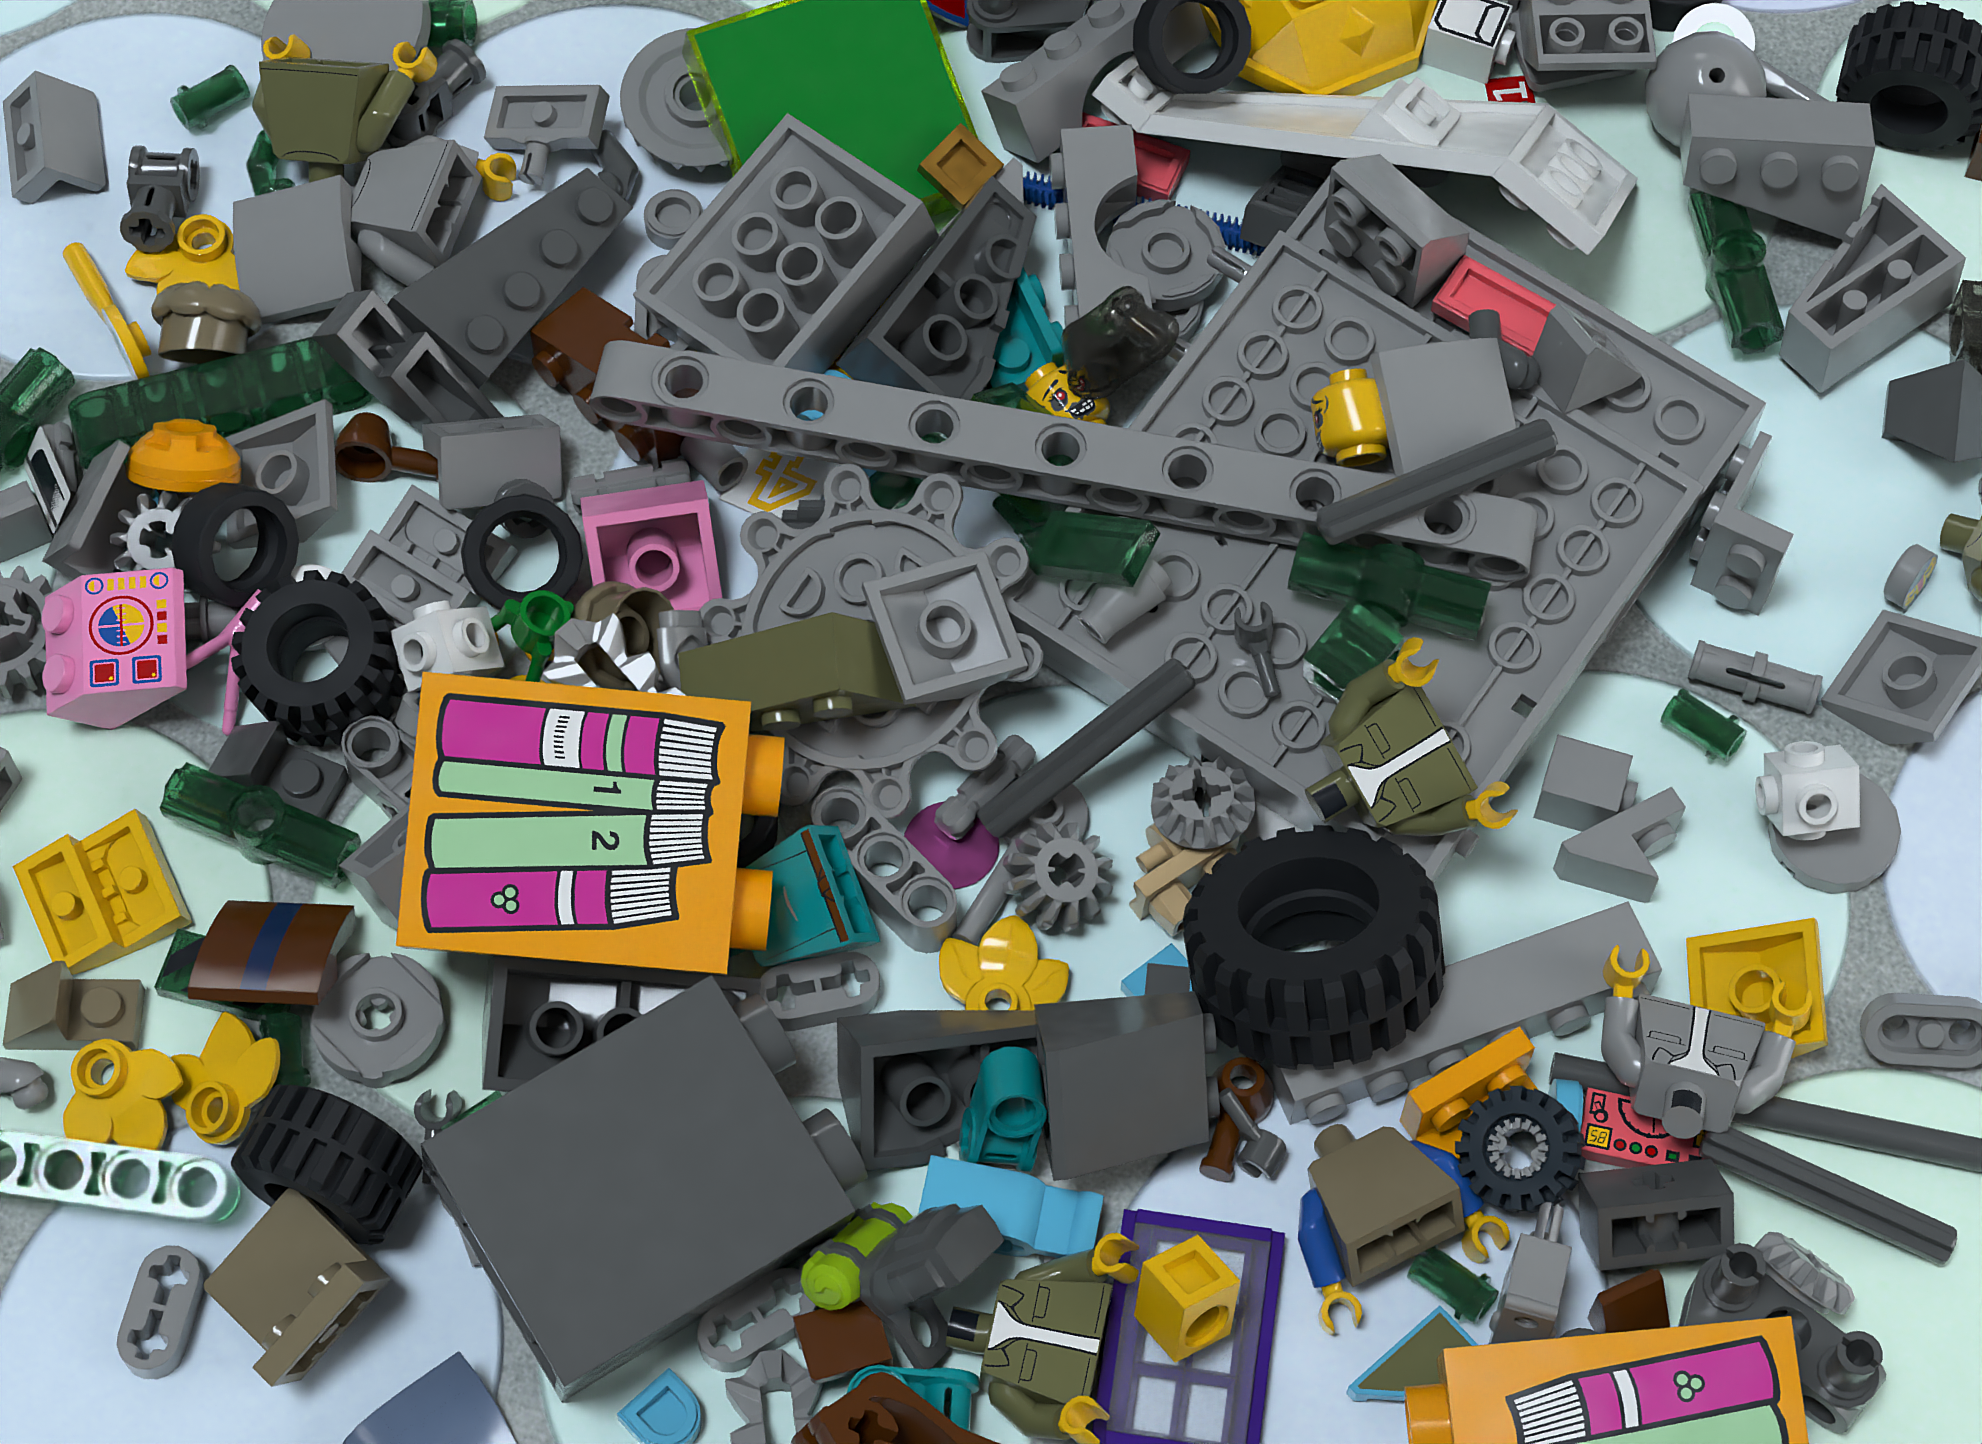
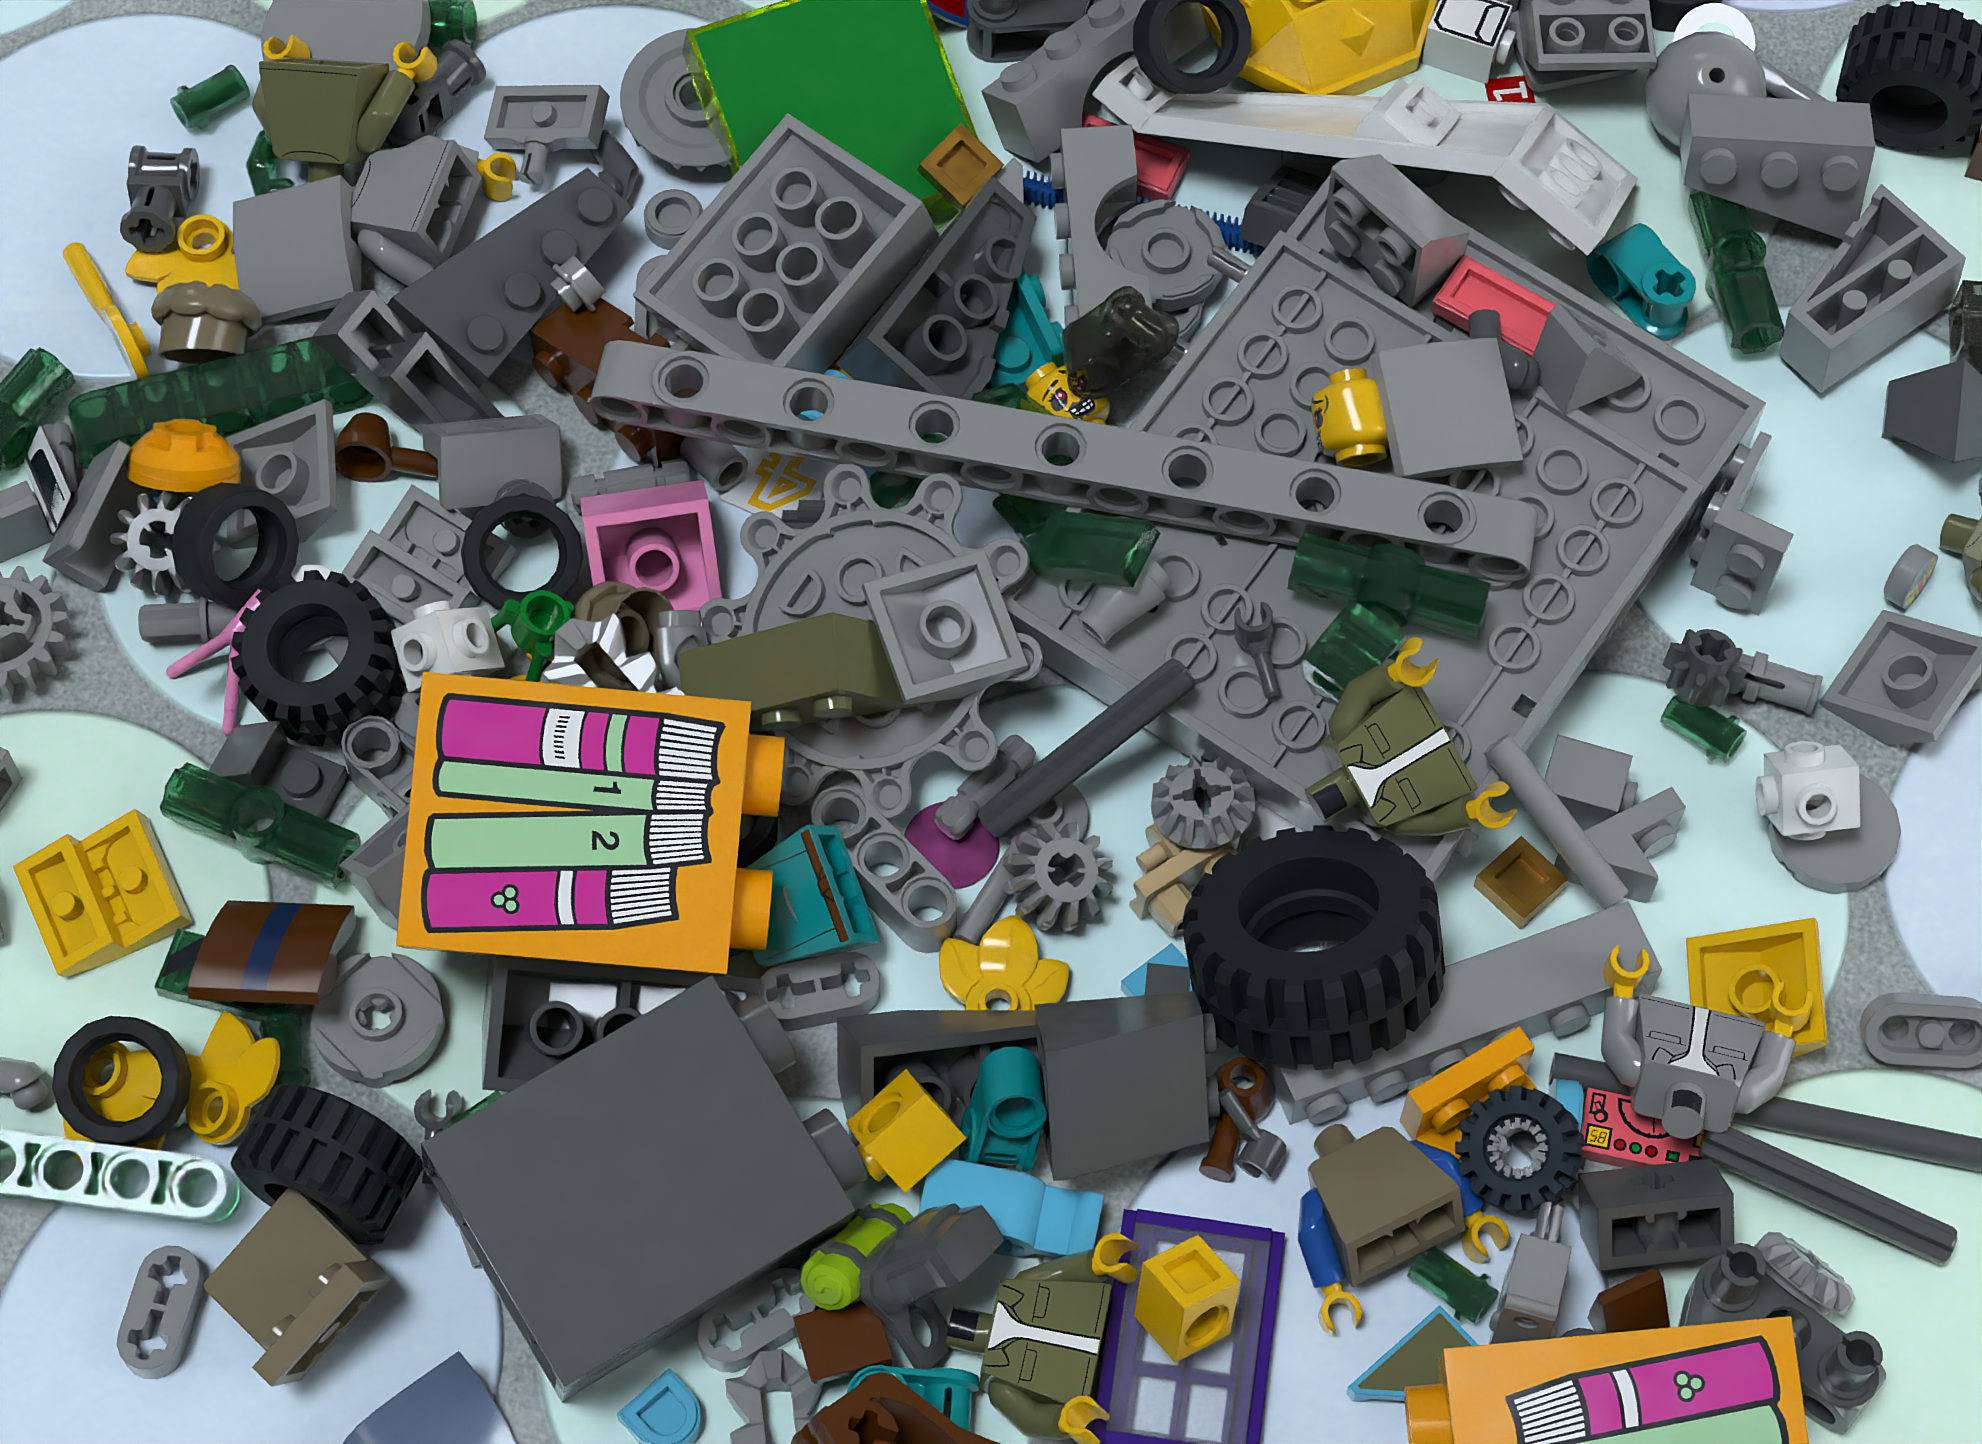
(52, 137): light grey panel -> none
(68, 1013): dark tan slope -> none
(69, 1079): none -> black tyre
(114, 645): bright pink slope -> none
(576, 285): none -> light grey plate
(903, 1132): none -> yellow brick
(1436, 481): dark grey axle -> none
(1520, 882): none -> pearl gold tile
(1555, 821): none -> light grey piece
(1644, 280): none -> teal piece
(1704, 668): none -> dark grey gear

